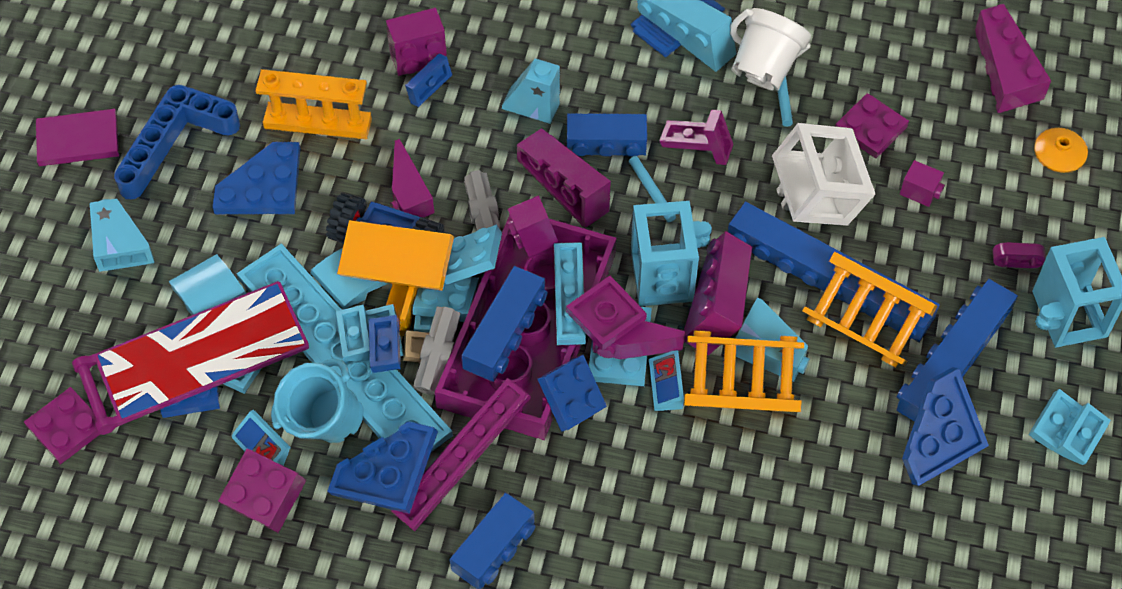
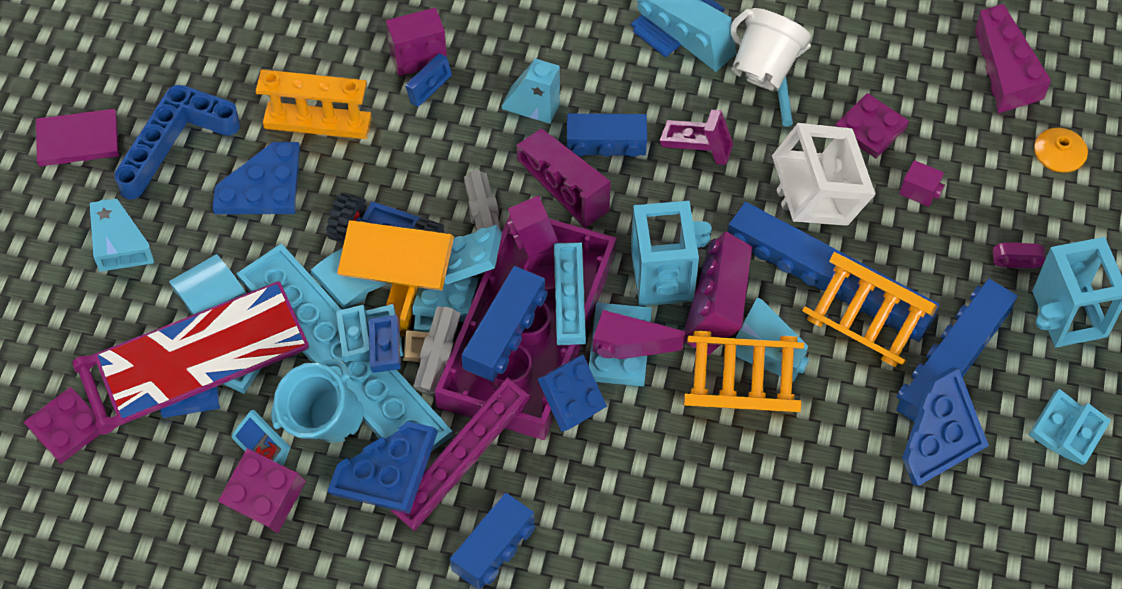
(408, 187): magenta slope -> none
(606, 312): magenta plate -> none
(649, 184): medium azure bar -> none
(666, 381): slope -> none

